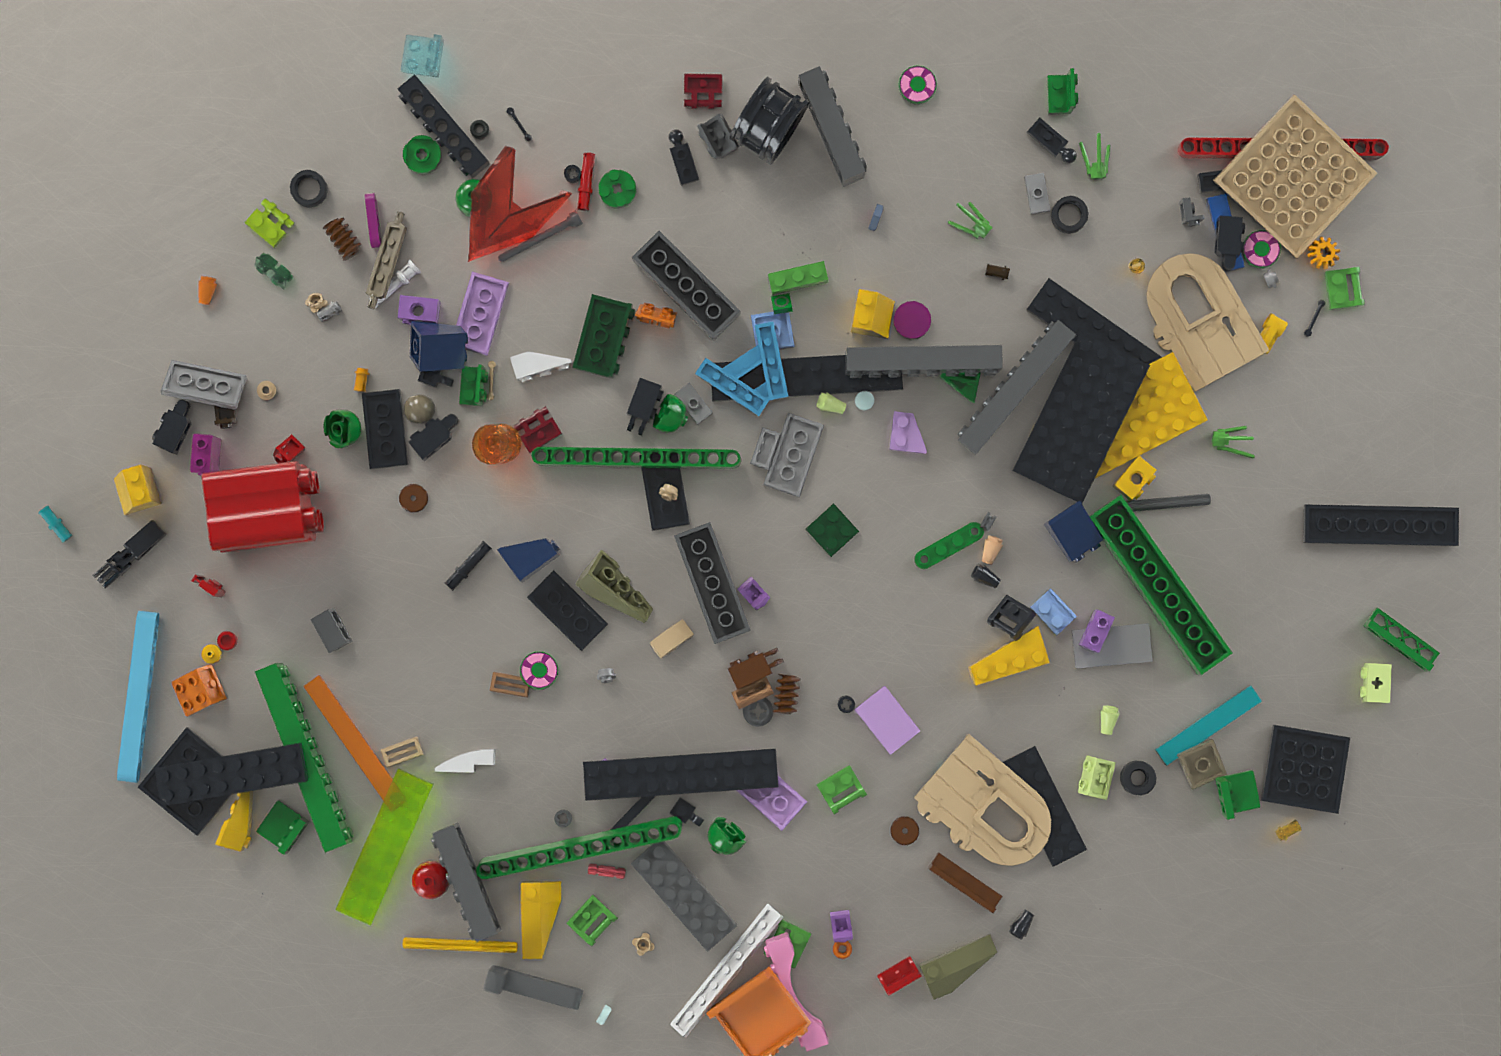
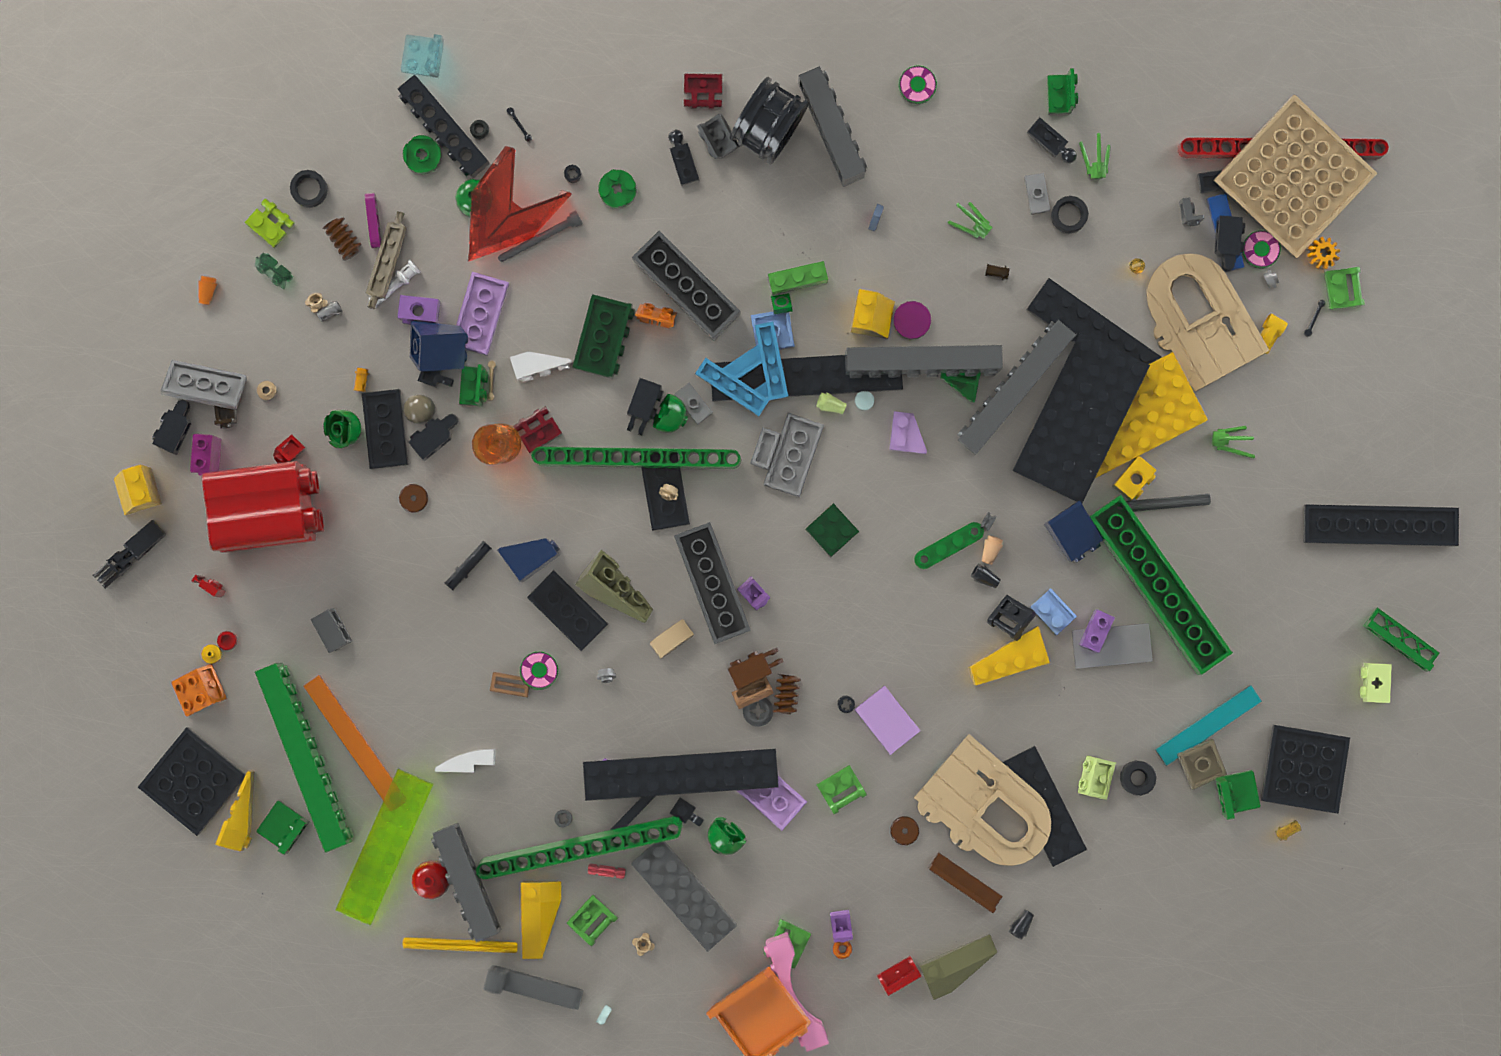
(55, 524): teal pin -> none
(138, 696): medium azure beam -> none
(231, 774): black plate -> none
(417, 746): tan tile -> none
(586, 181): red pin -> none
(726, 970): white plate -> none
(1108, 719): yellowish green cone -> none

